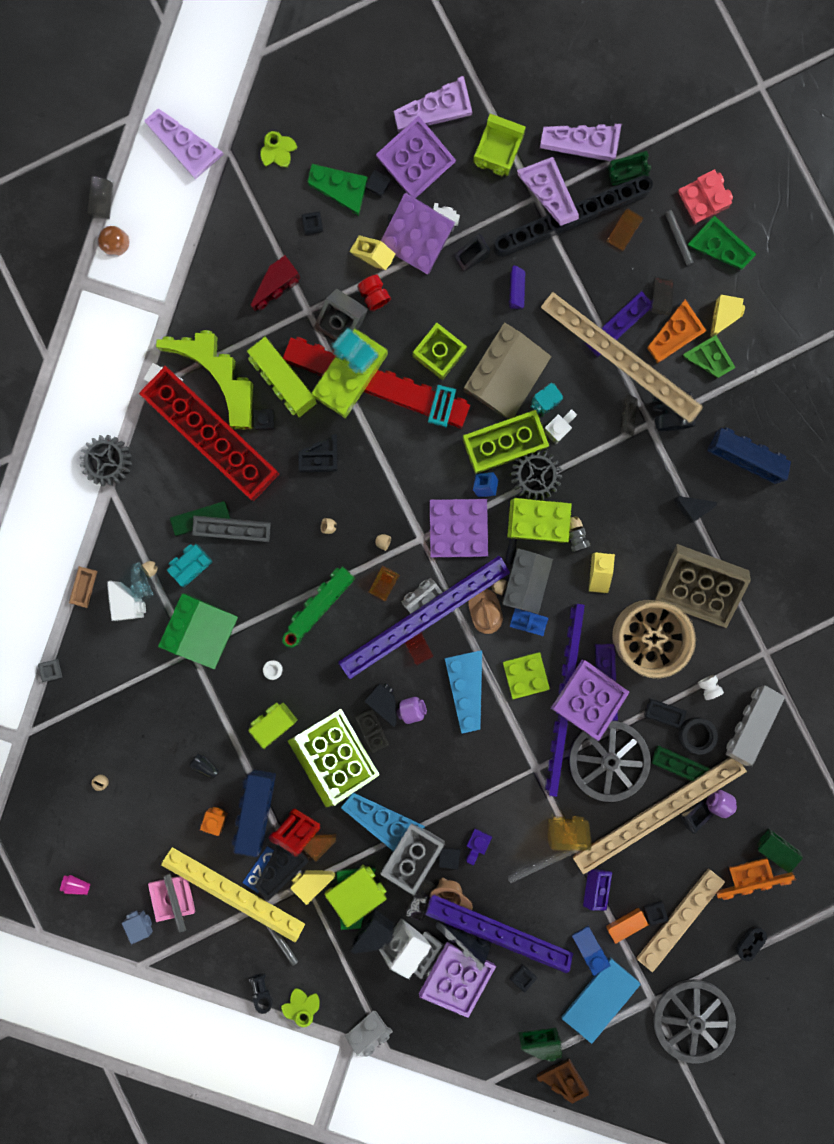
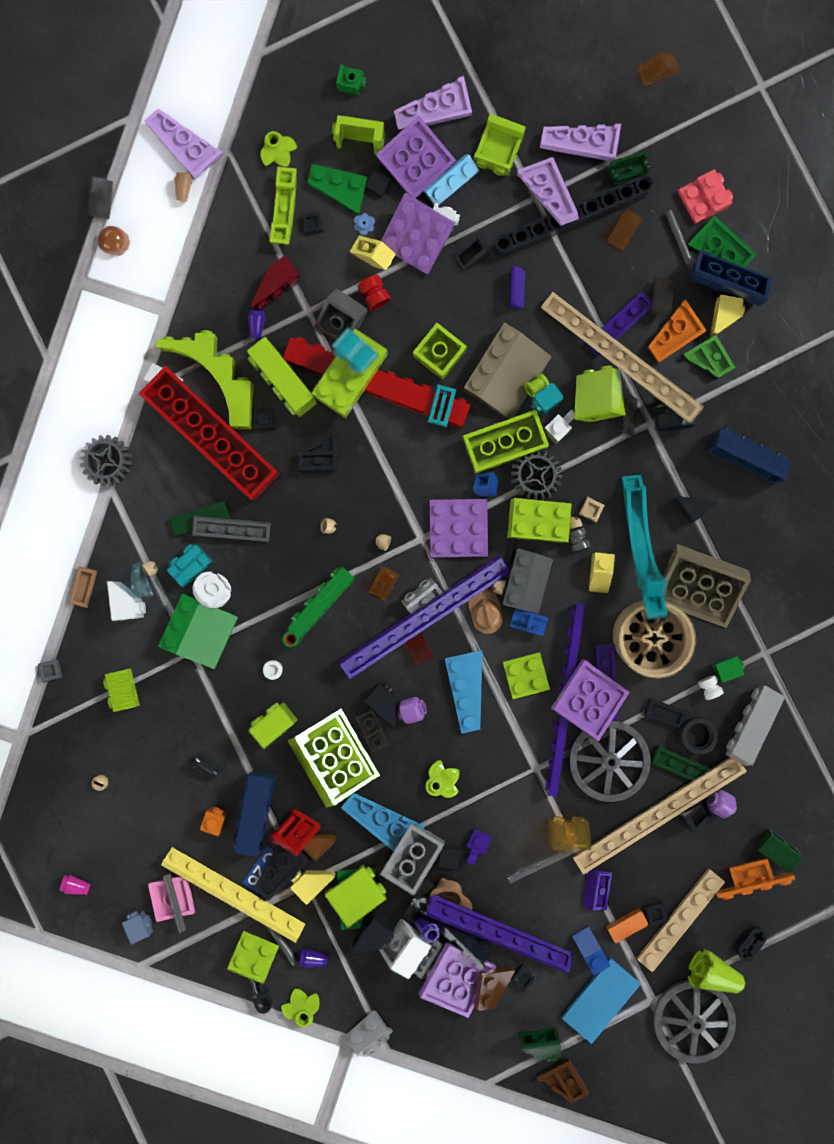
(121, 690): none -> lime brick
(182, 186): none -> medium nougat cone
(211, 590): none -> white tile
(253, 957): none -> lime plate
(256, 323): none -> dark purple cone
(284, 205): none -> lime slope
(311, 959): none -> dark purple cone
(350, 86): none -> green brick
(358, 130): none -> lime panel
(364, 228): none -> medium blue plant
(428, 931): none -> dark purple cone
(444, 778): none -> lime plate
(451, 180): none -> medium azure plate
(491, 987): none -> reddish brown wing
(536, 385): none -> lime bush
(591, 509): none -> tan tile
(599, 395): none -> lime slope
(647, 573): none -> teal slope
(658, 67): none -> clear orange slope
(714, 974): none -> lime cone
(728, 669): none -> green brick
(730, 278): none -> dark blue slope

